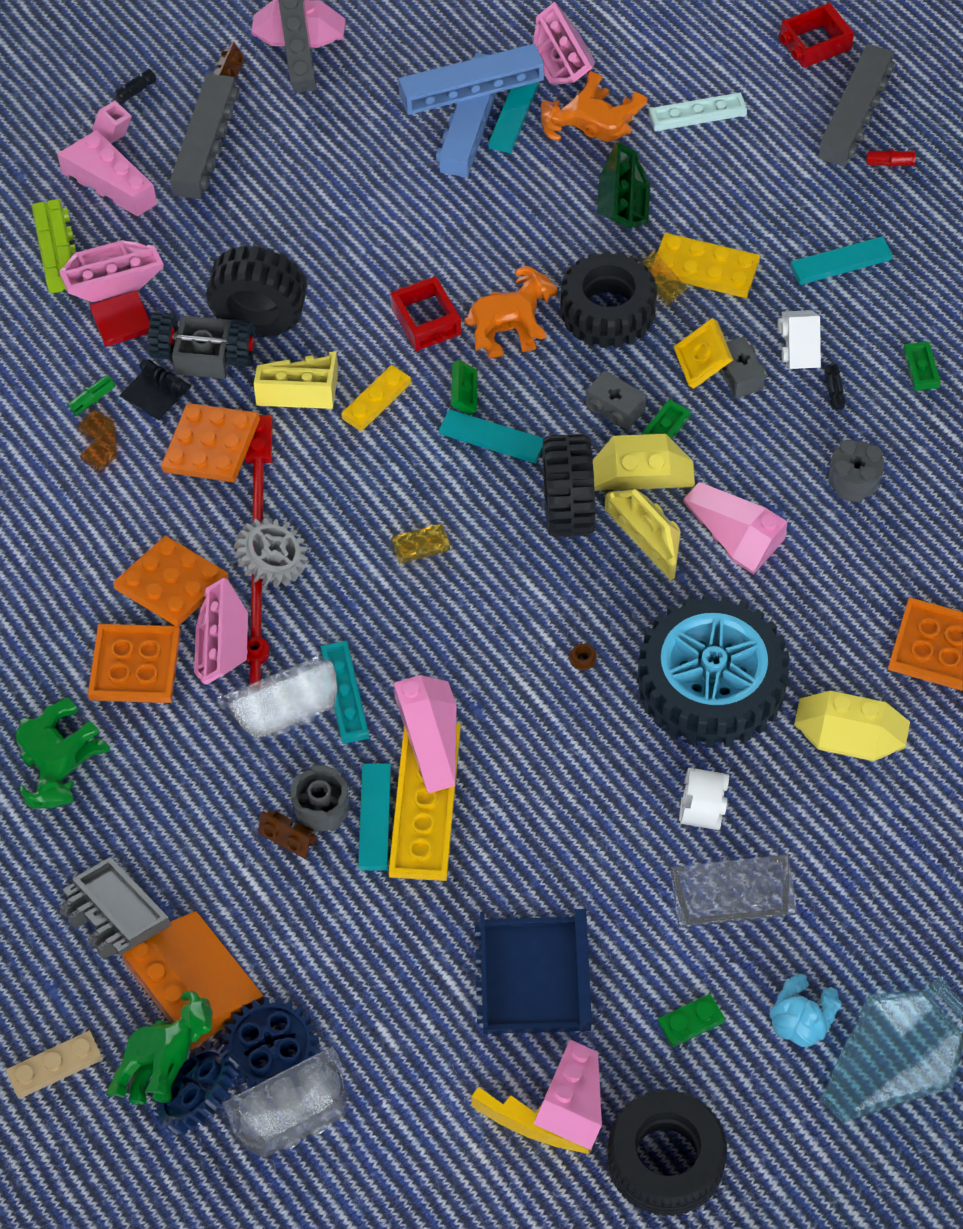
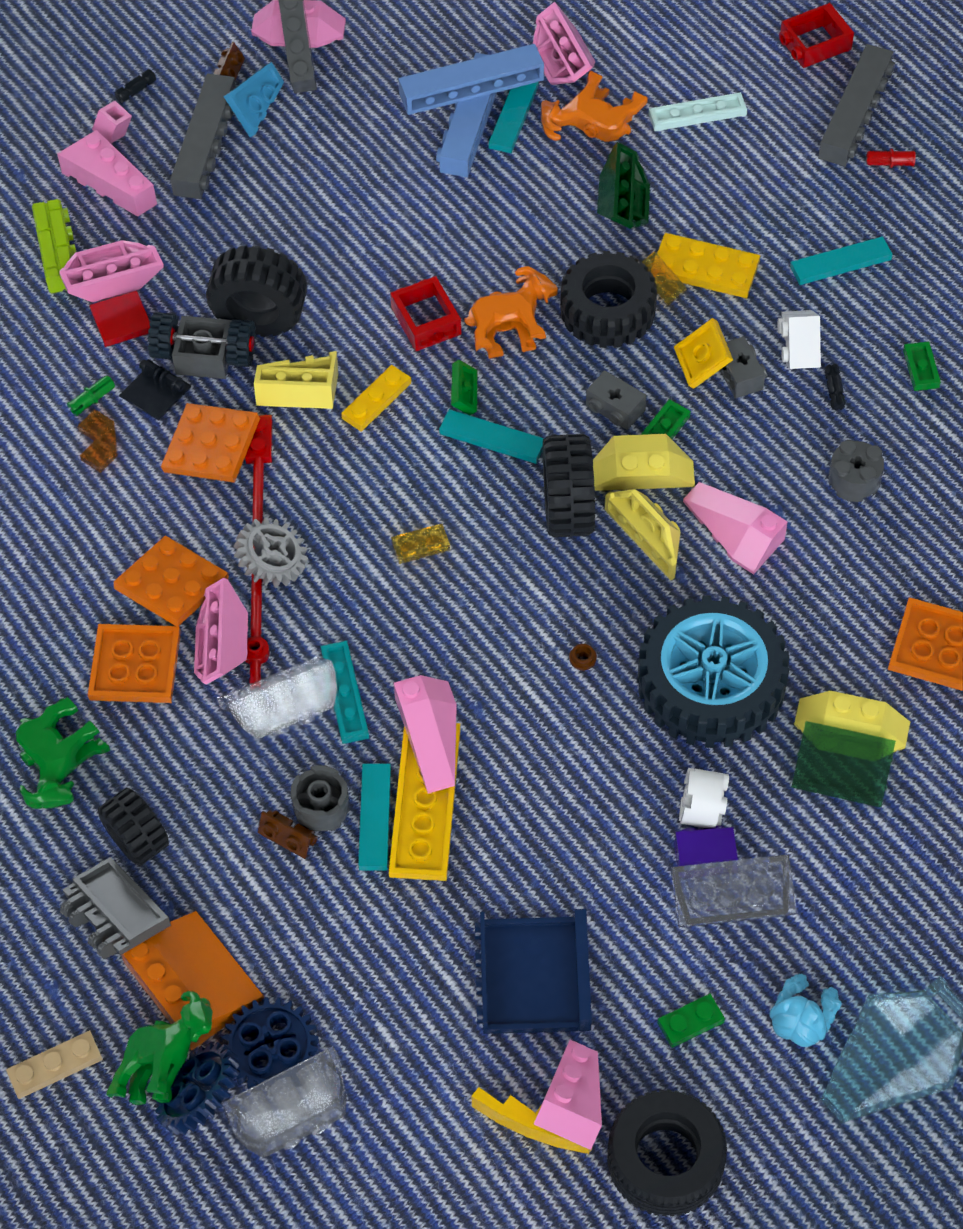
(133, 826): none -> black tyre
(253, 97): none -> dark azure wing
(705, 846): none -> dark purple brick
(843, 764): none -> clear green piece

